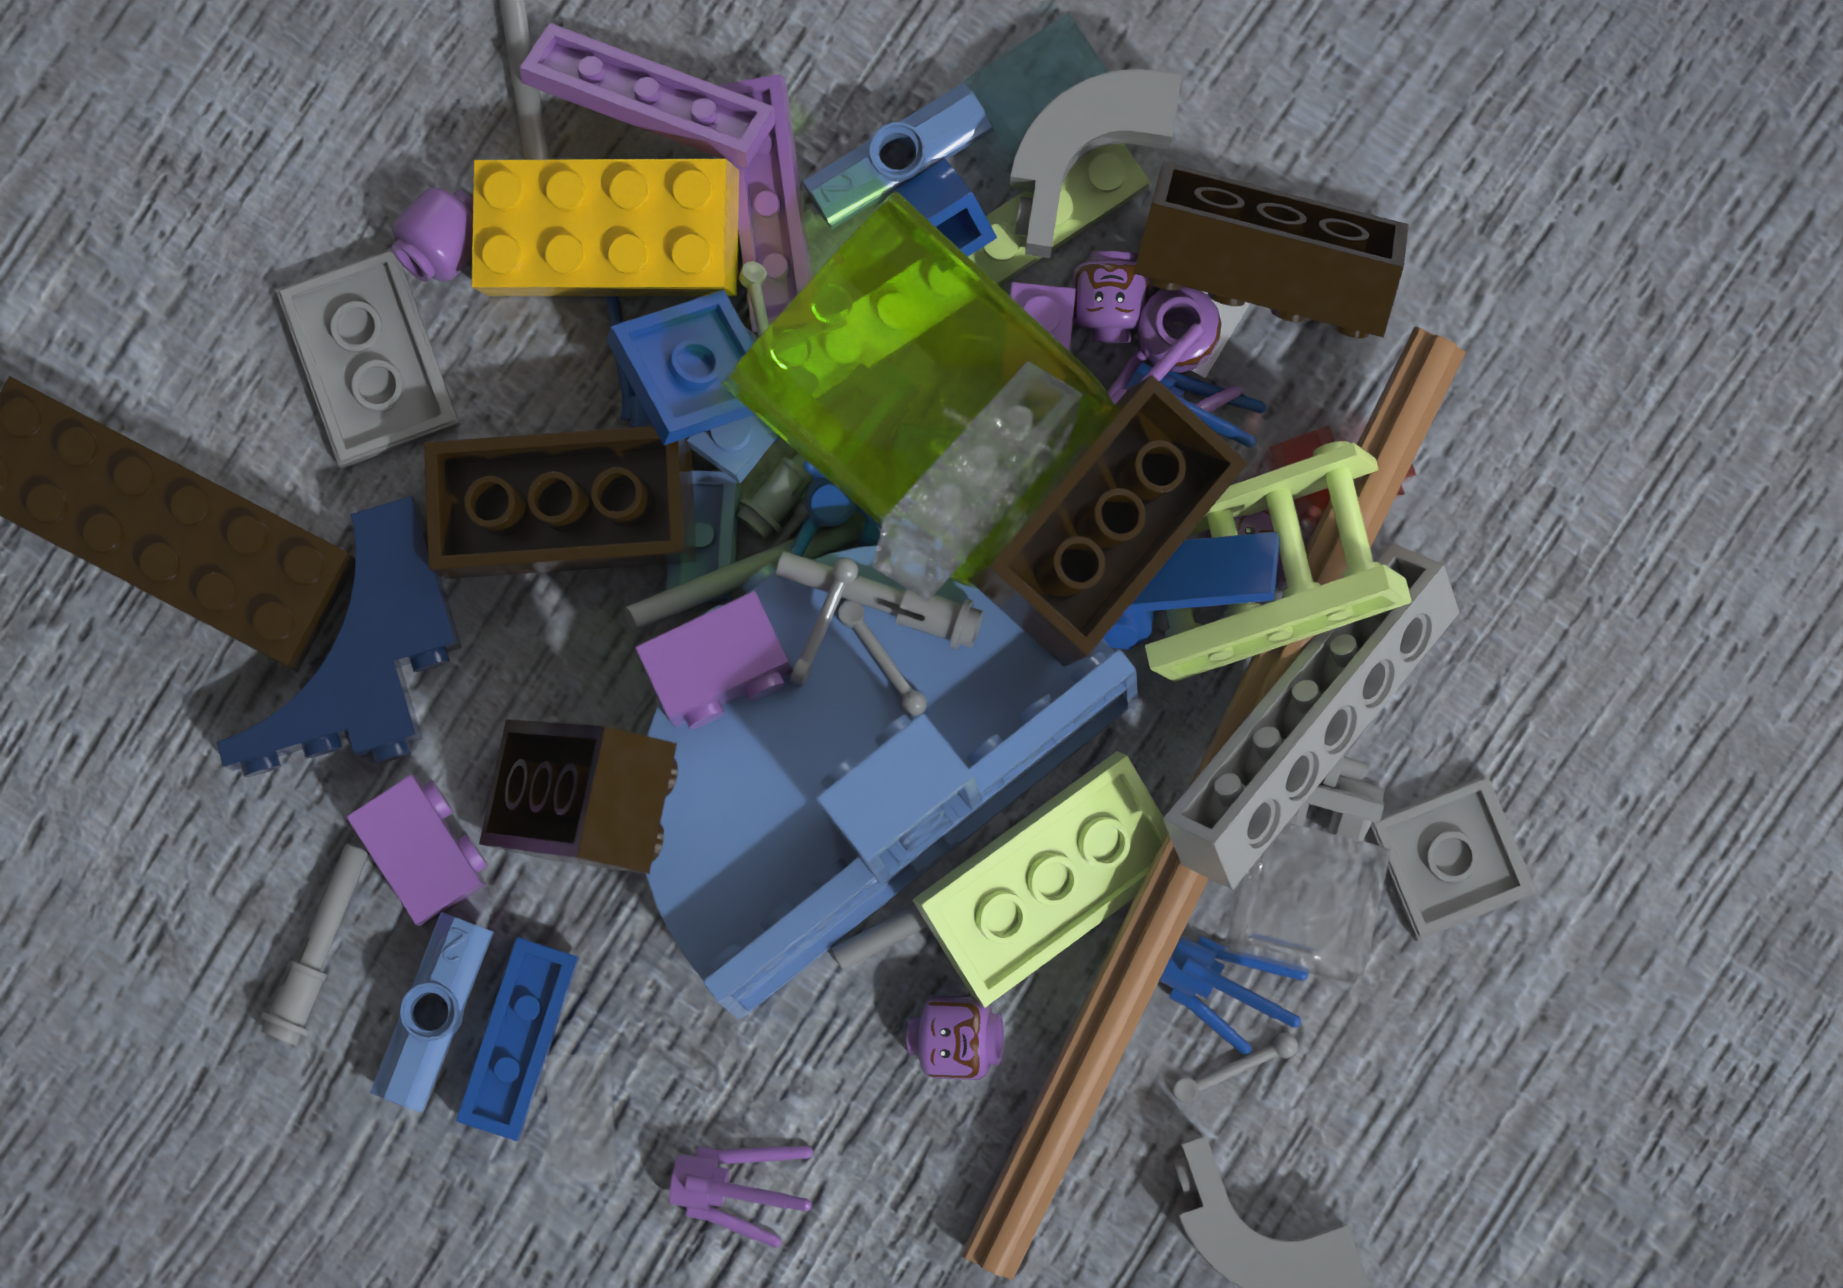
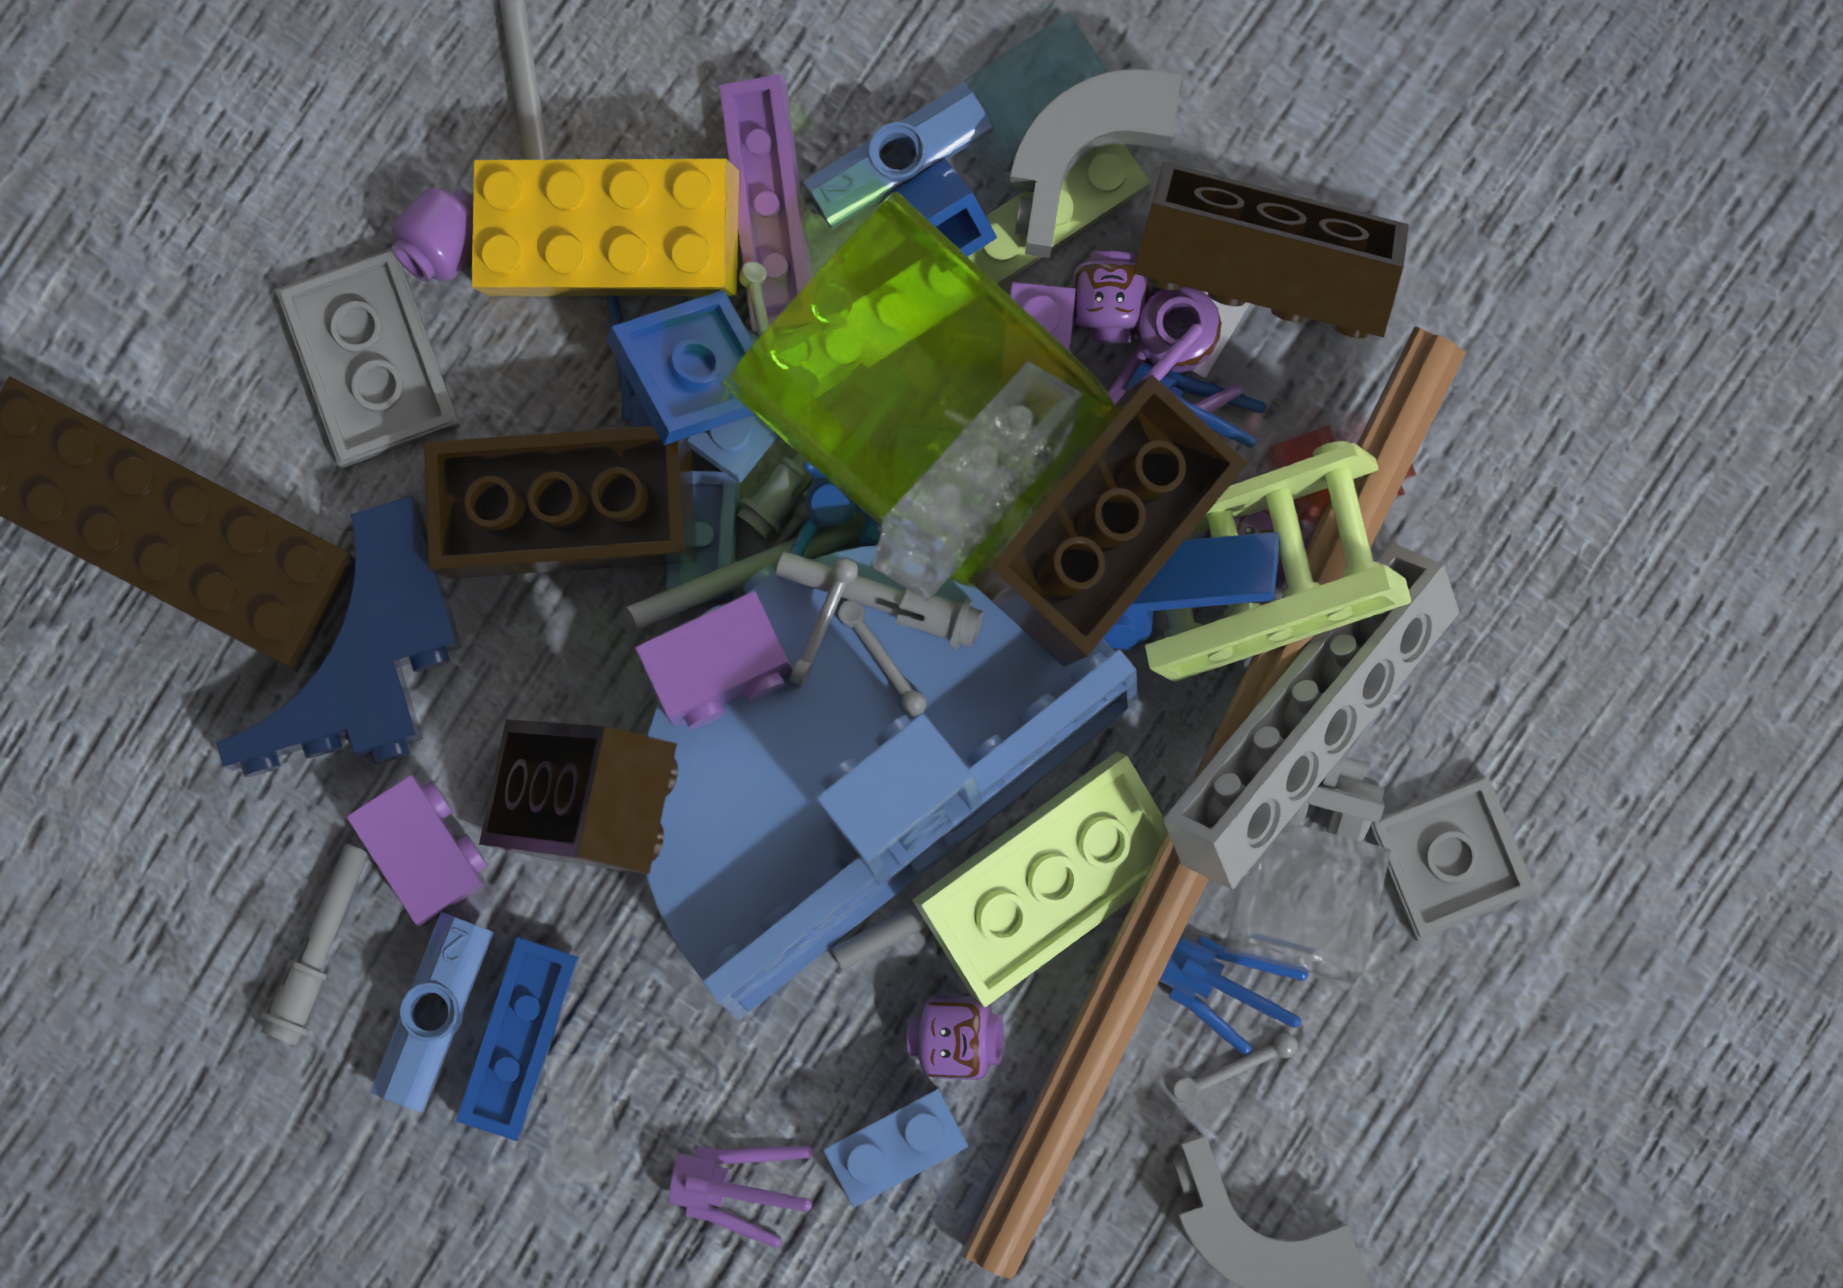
(648, 95): medium lavender plate -> none
(895, 1148): none -> medium blue brick

